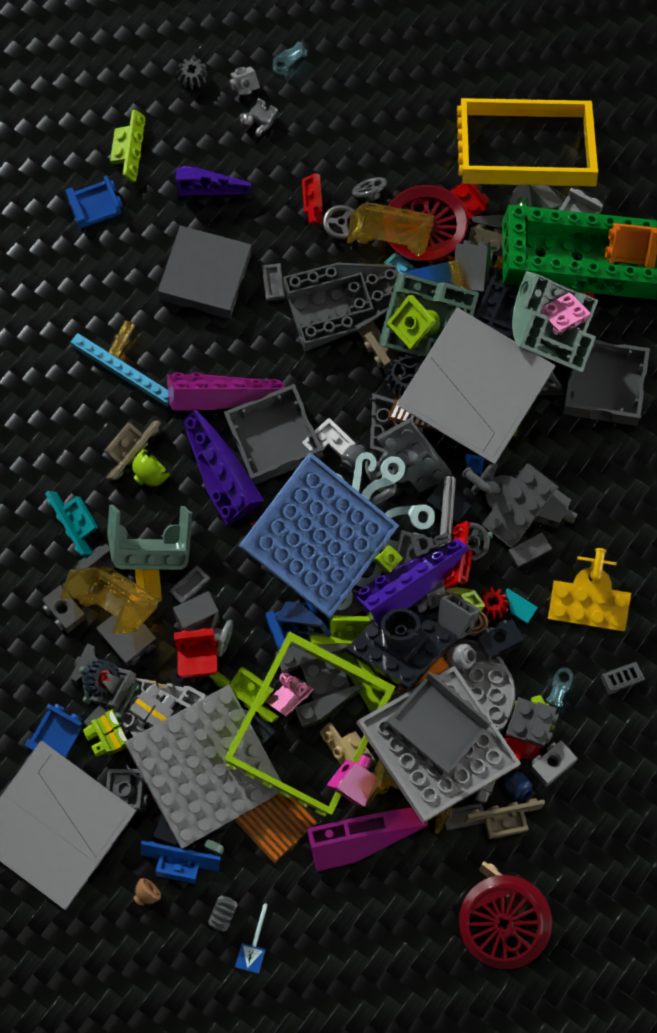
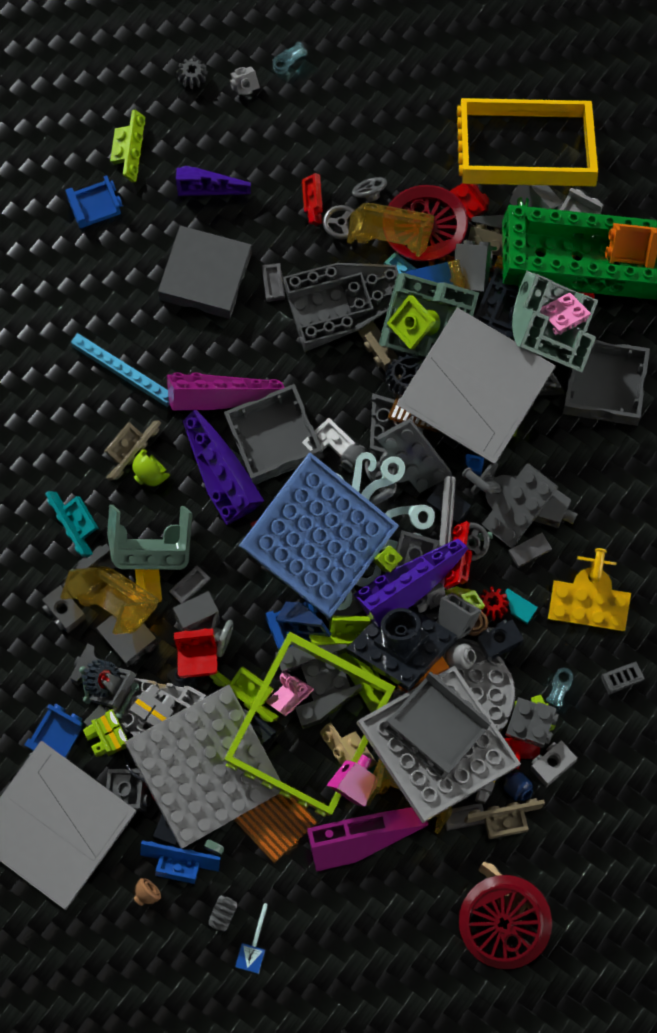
(121, 339): clear yellow pin -> none
(259, 115): flat silver animal -> none
(417, 546): dark grey piece -> none

